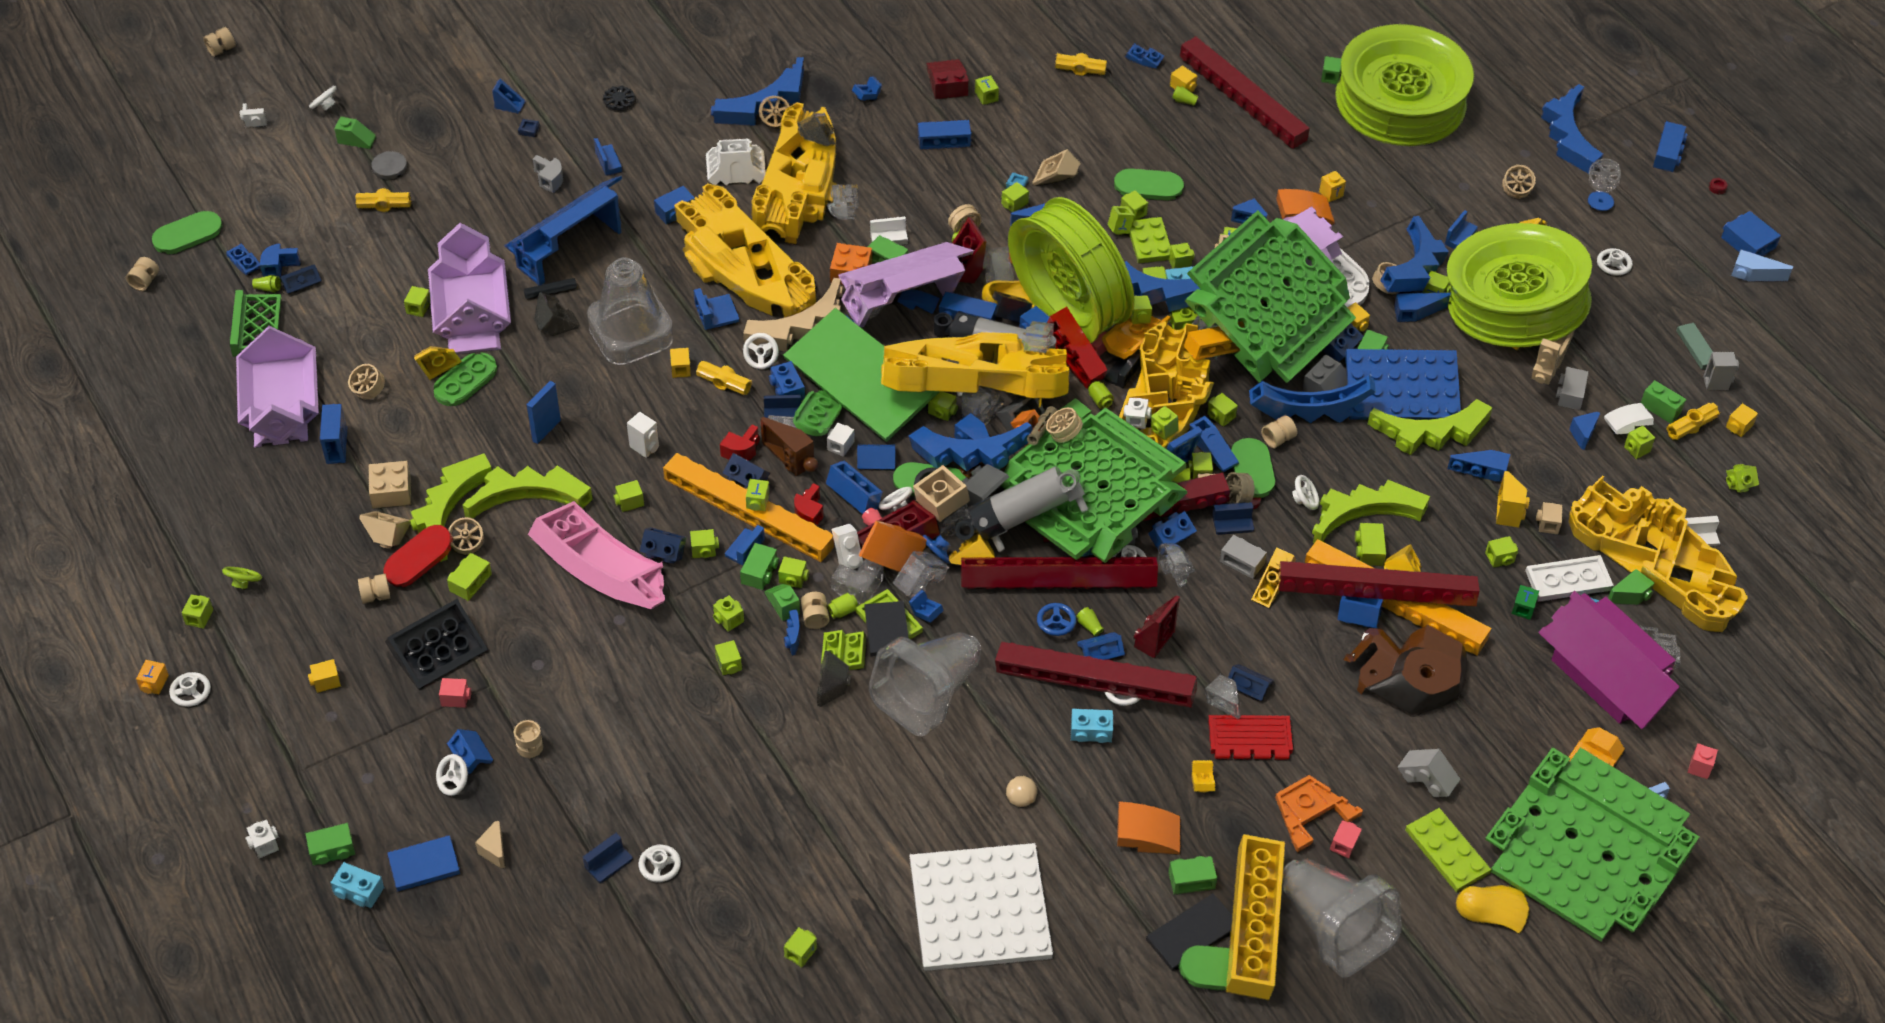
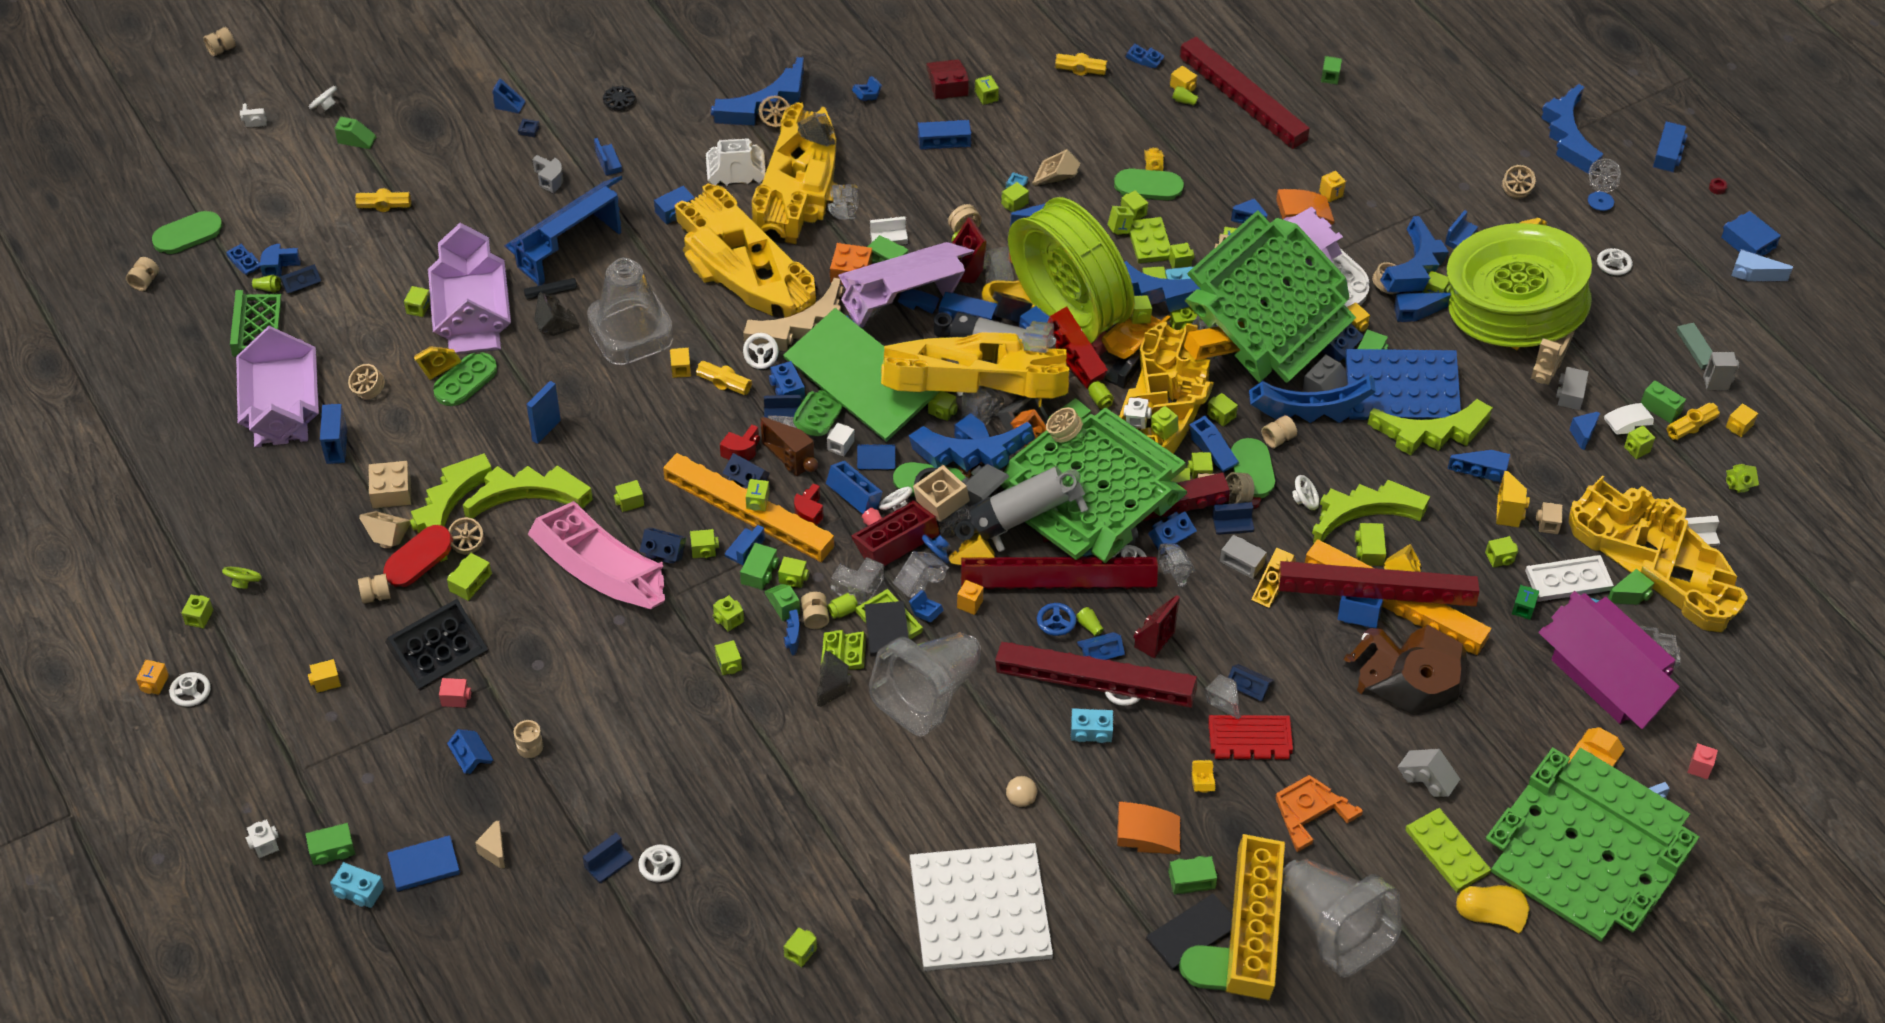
(389, 165): flat silver tile -> none
(455, 774): white piece -> none
(643, 434): white brick -> none
(716, 310): blue bracket -> none
(847, 546): white brick -> none
(891, 545): orange slope -> none
(970, 597): none -> light orange brick
(1035, 435): dark tan pin -> none
(1154, 159): none -> yellow bracket
(1185, 444): blue tile -> none
(1345, 839): coral brick -> none
(1404, 85): lime wheel -> none

